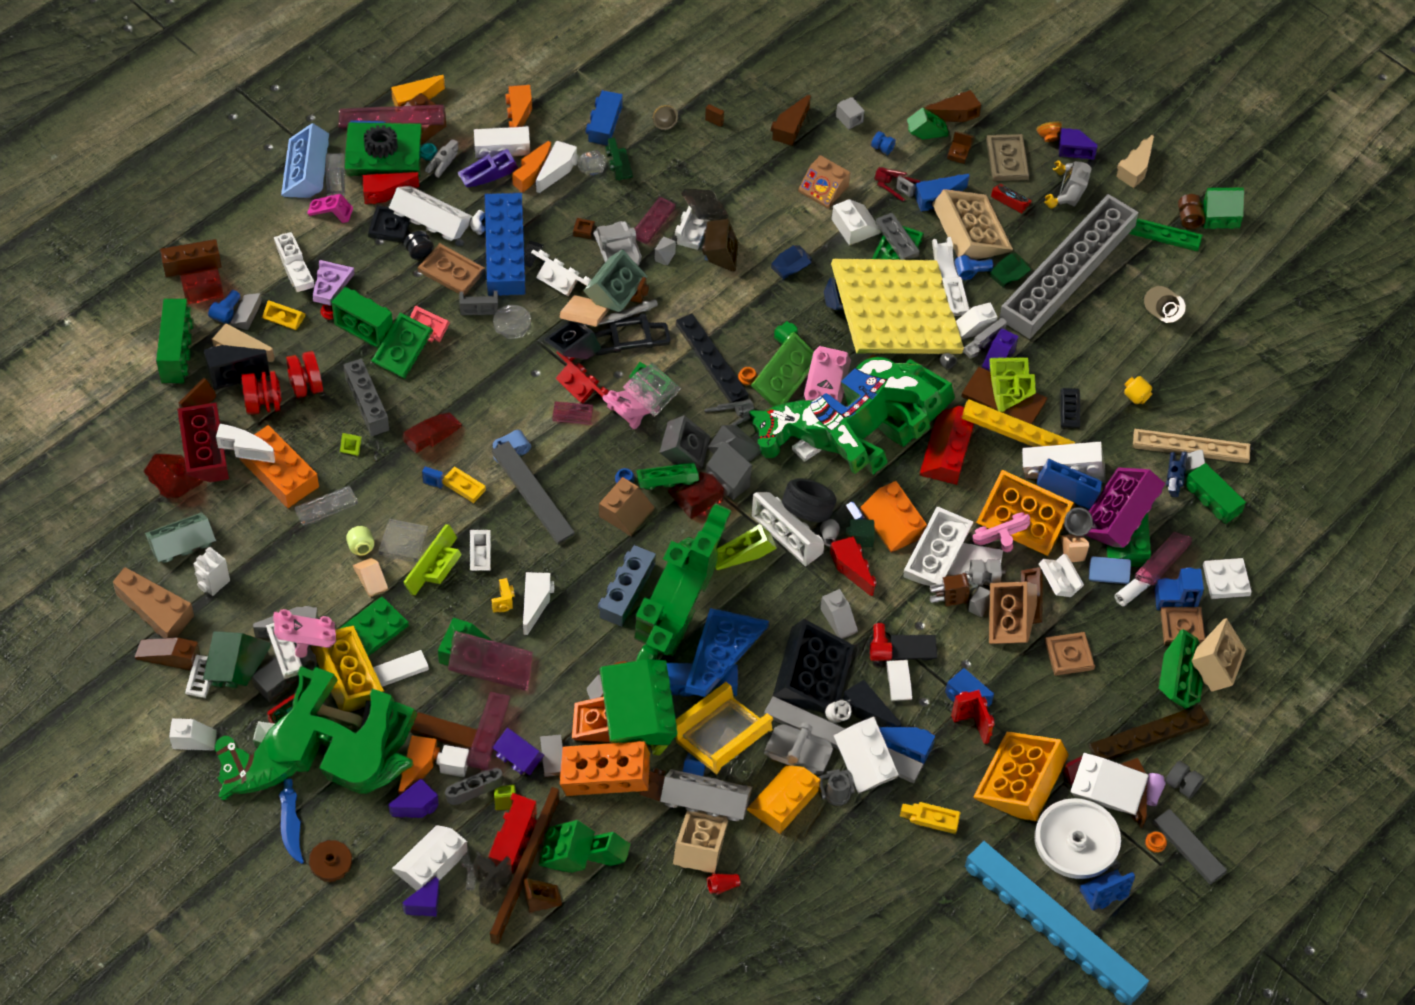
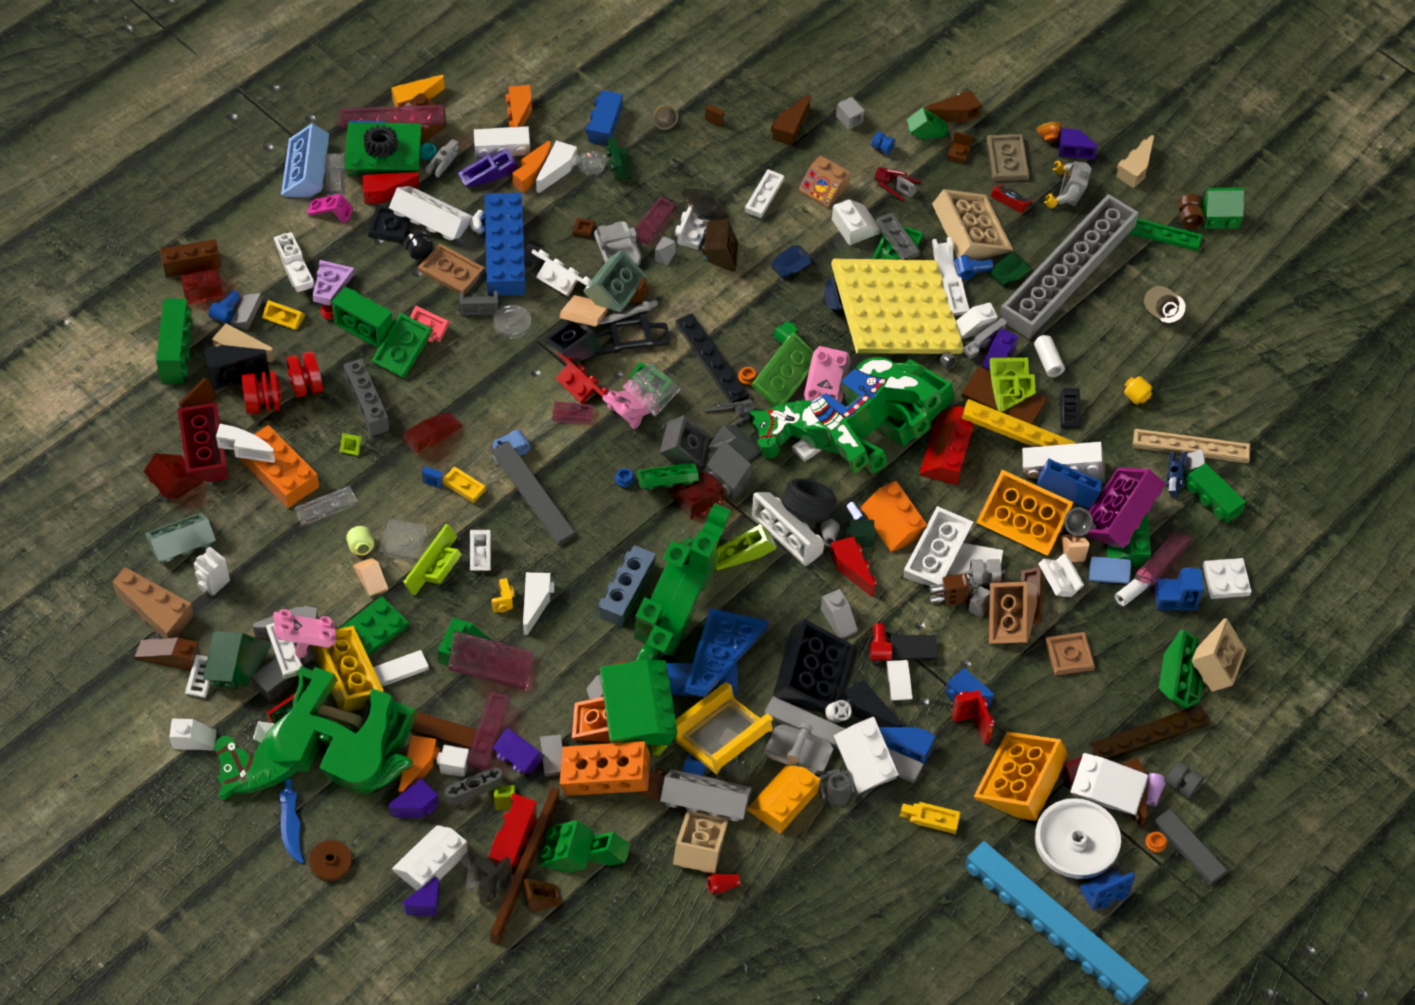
(625, 507): medium nougat slope -> none
(764, 193): none -> white plate
(928, 191): blue slope -> none
(1002, 532): bright pink shield -> none
(1049, 356): none -> white brick
(1181, 618): medium nougat tile -> none

